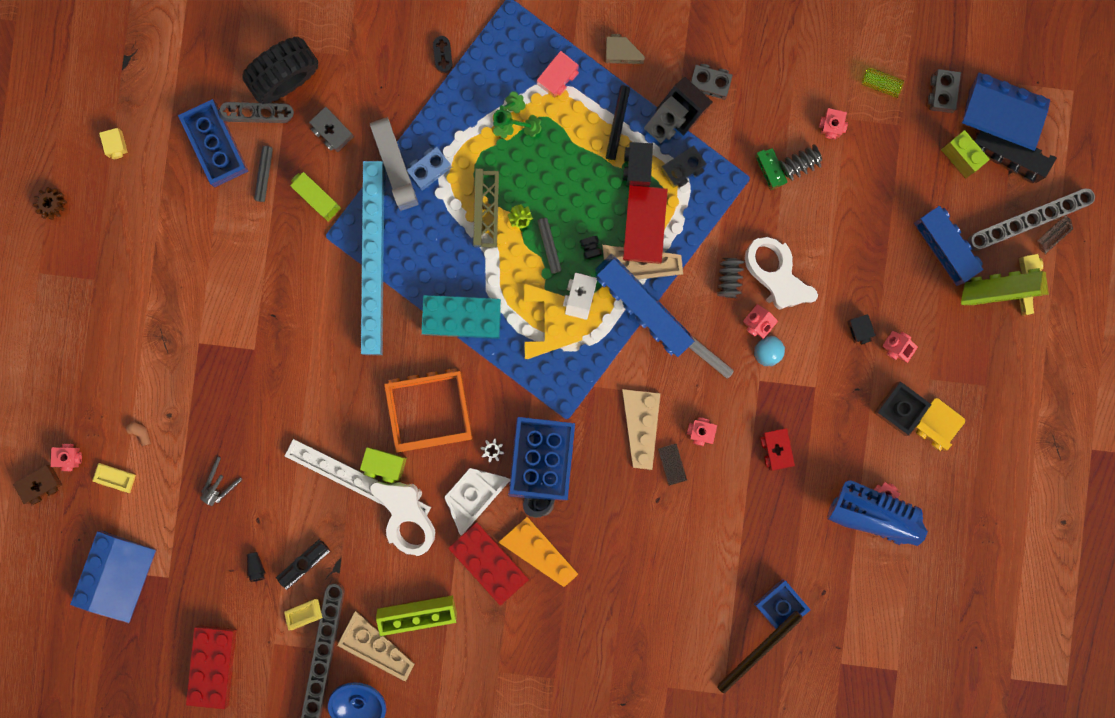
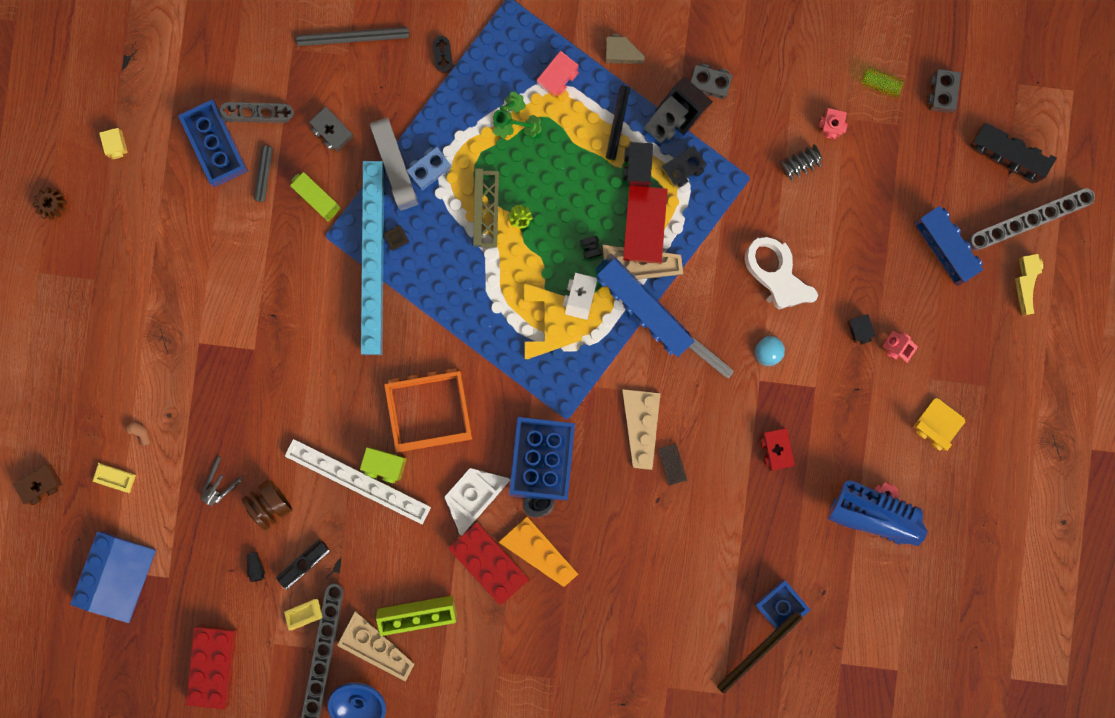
(60, 455): coral brick -> none
(267, 504): none -> reddish brown wheel
(280, 70): black tyre -> none
(352, 36): none -> dark grey axle
(396, 238): none -> dark brown tile
(403, 504): white animal -> none
(461, 317): teal brick -> none
(497, 447): white gear -> none
(549, 245): dark grey axle -> none
(709, 431): coral brick -> none
(730, 277): dark grey piece -> none
(759, 321): coral brick -> none
(771, 168): green bracket -> none
(902, 408): black brick -> none
(965, 154): lime brick -> none
(1005, 288): lime slope -> none
(1006, 111): blue slope -> none
(1055, 234): clear smoke tile -> none

